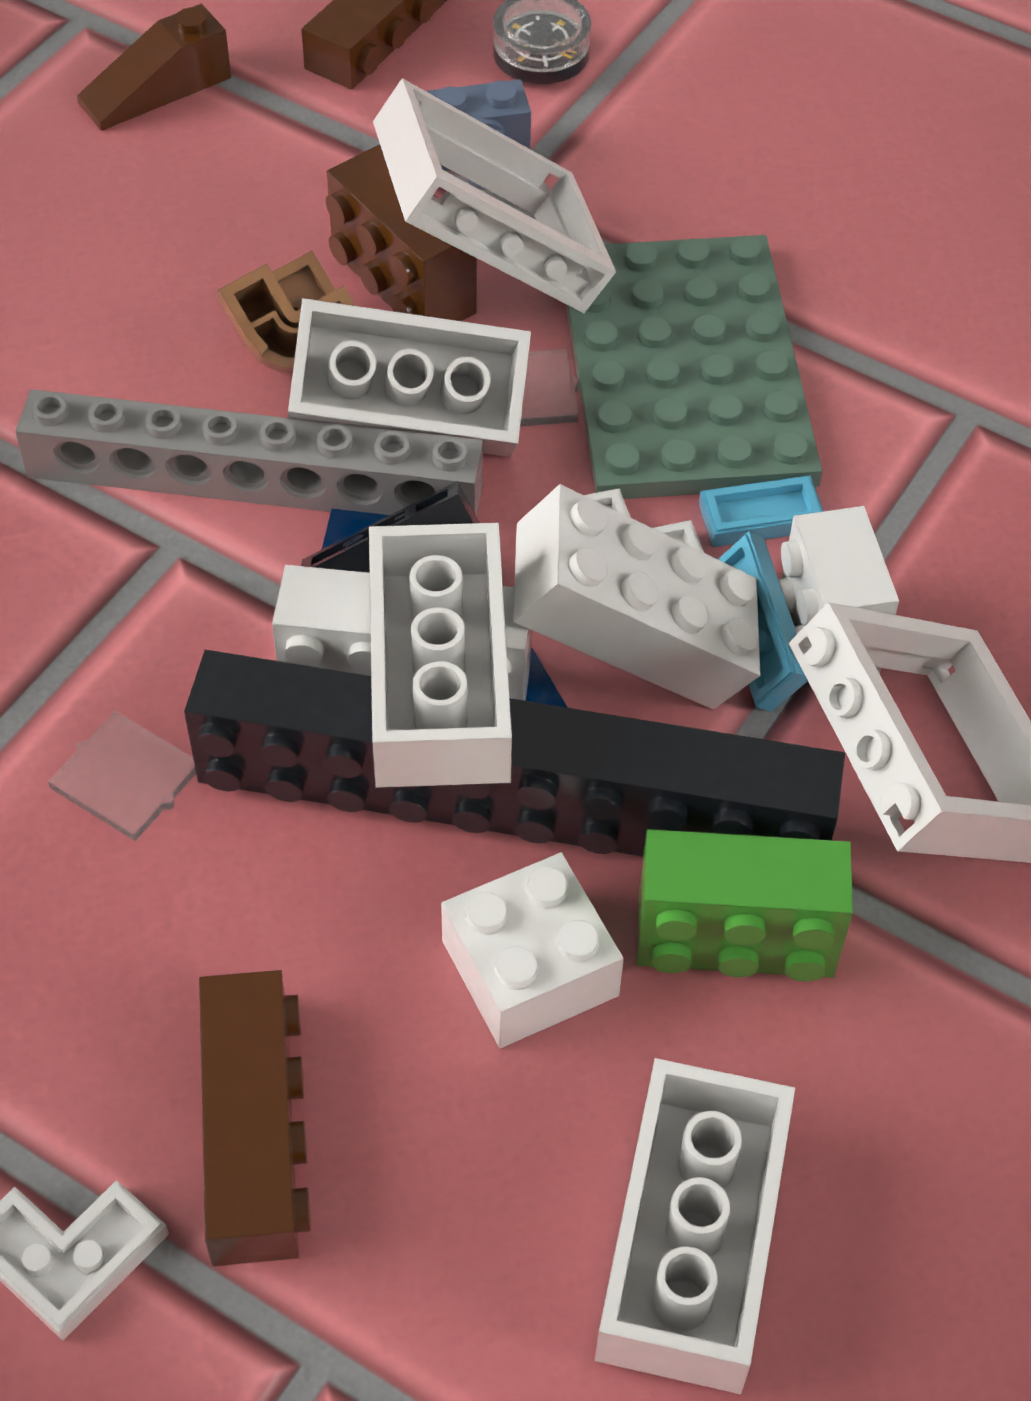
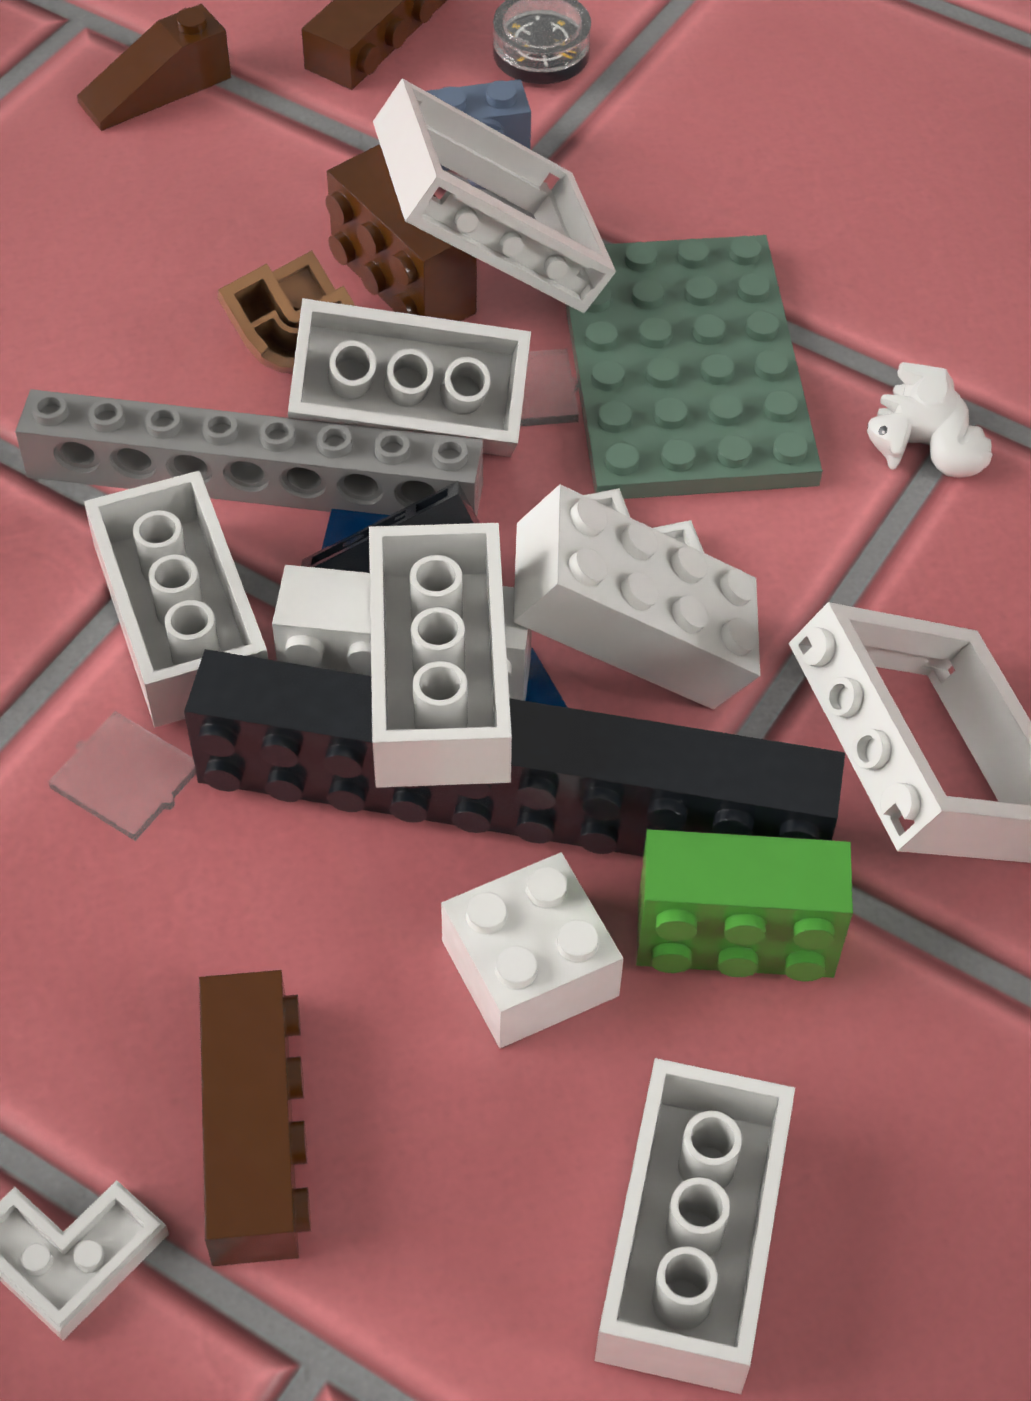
(171, 586): none -> white brick
(757, 507): medium azure tile -> none
(778, 665): medium azure tile -> none
(834, 561): white brick -> none
(933, 414): none -> white animal

